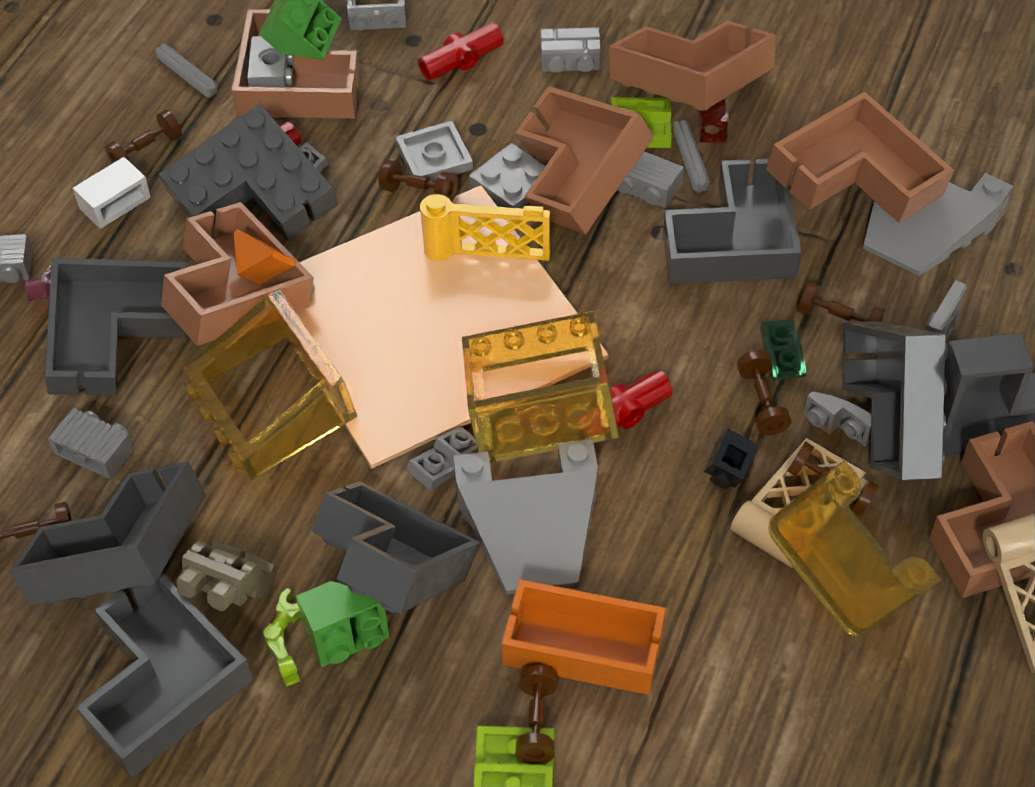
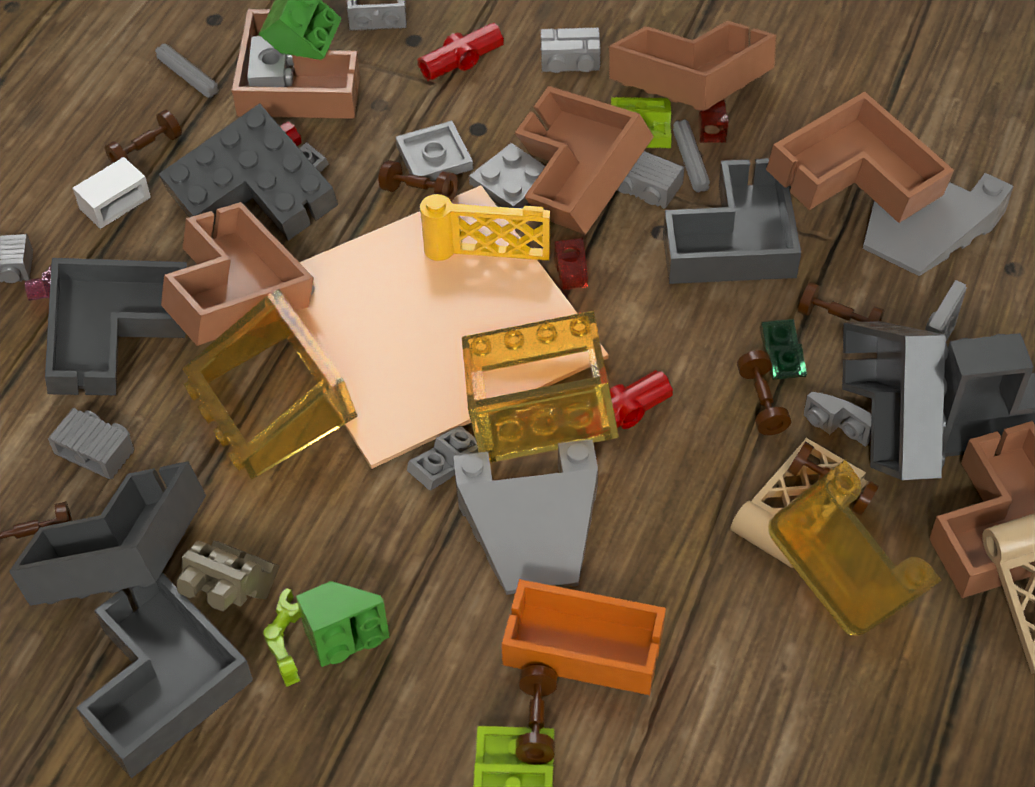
(259, 260): orange slope -> none
(391, 547): dark grey piece -> none
(571, 265): none -> clear red leg
(737, 453): black brick -> none

